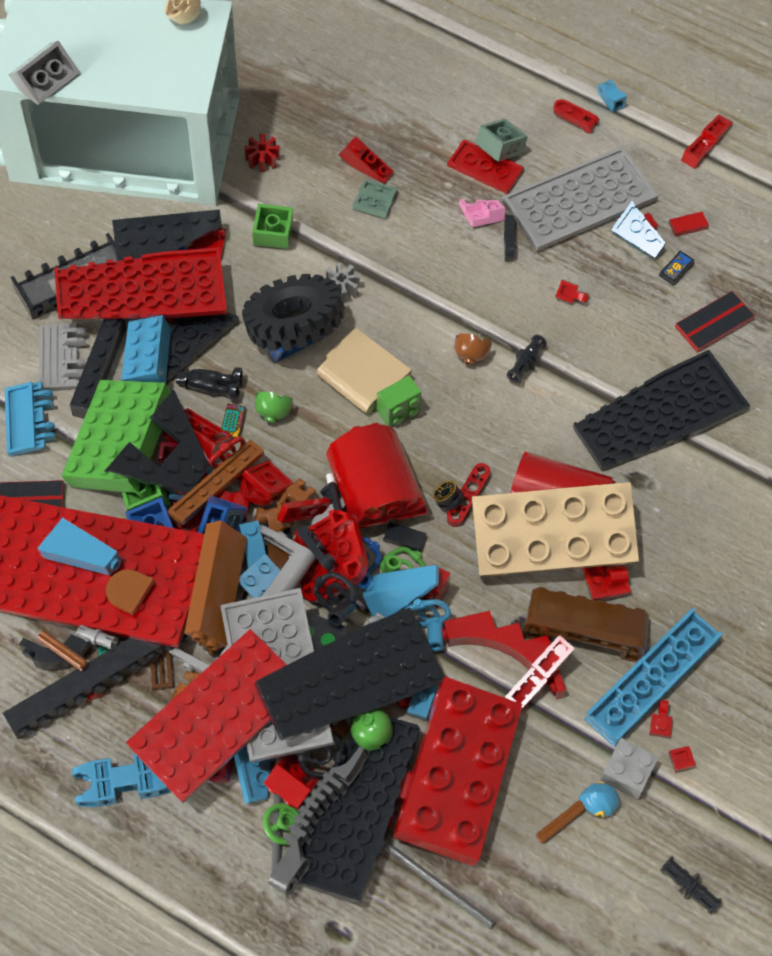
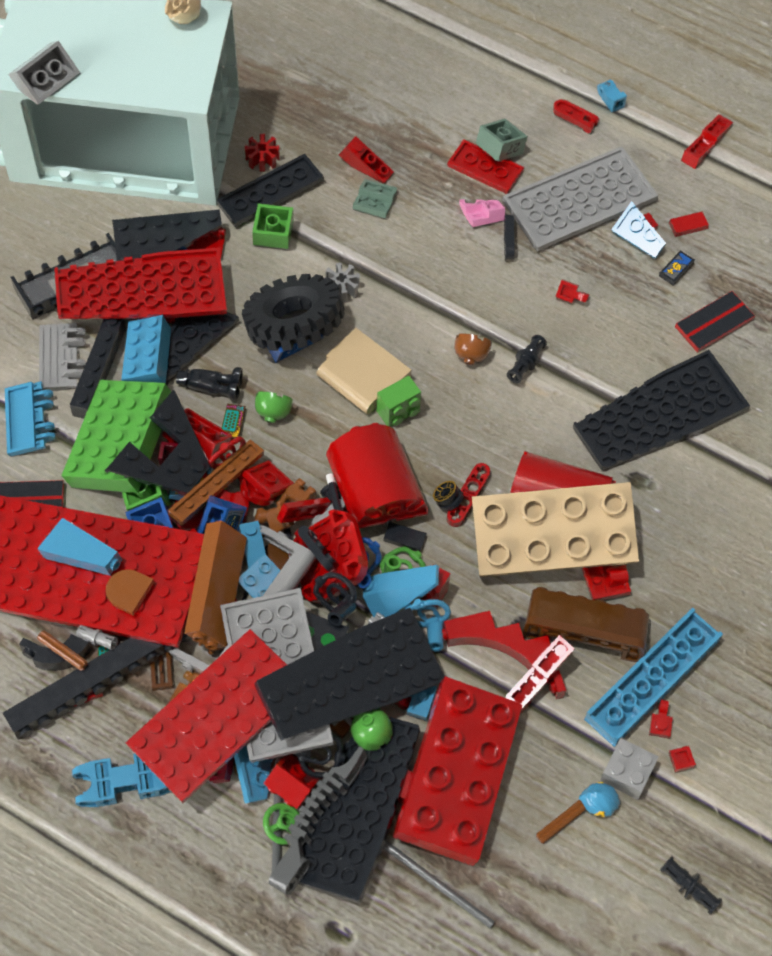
(270, 189): none -> black plate

